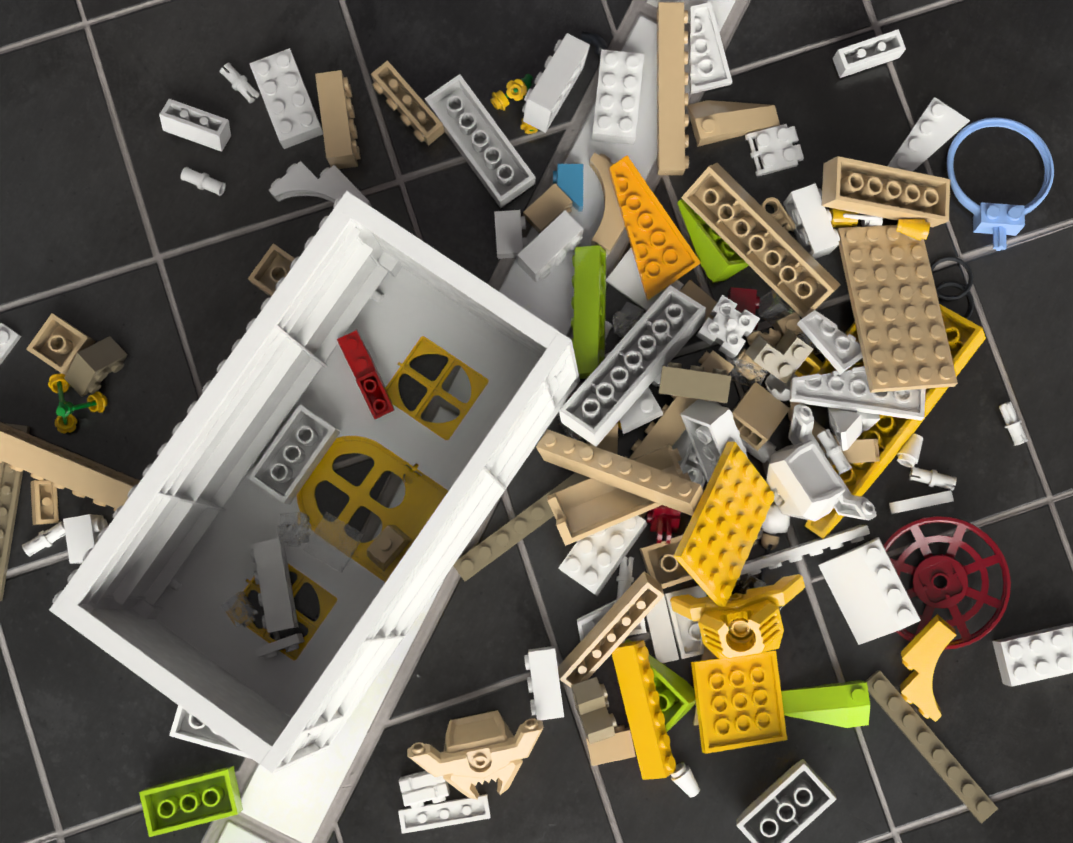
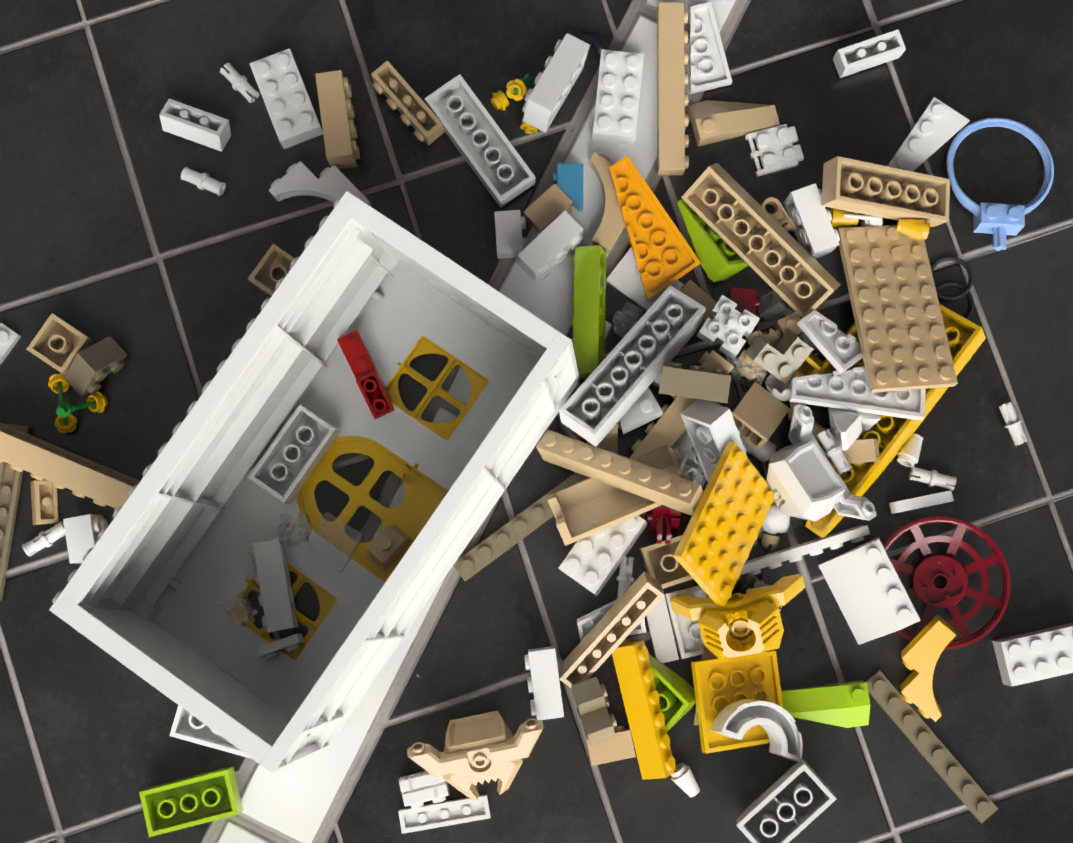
(775, 720): none -> white brick

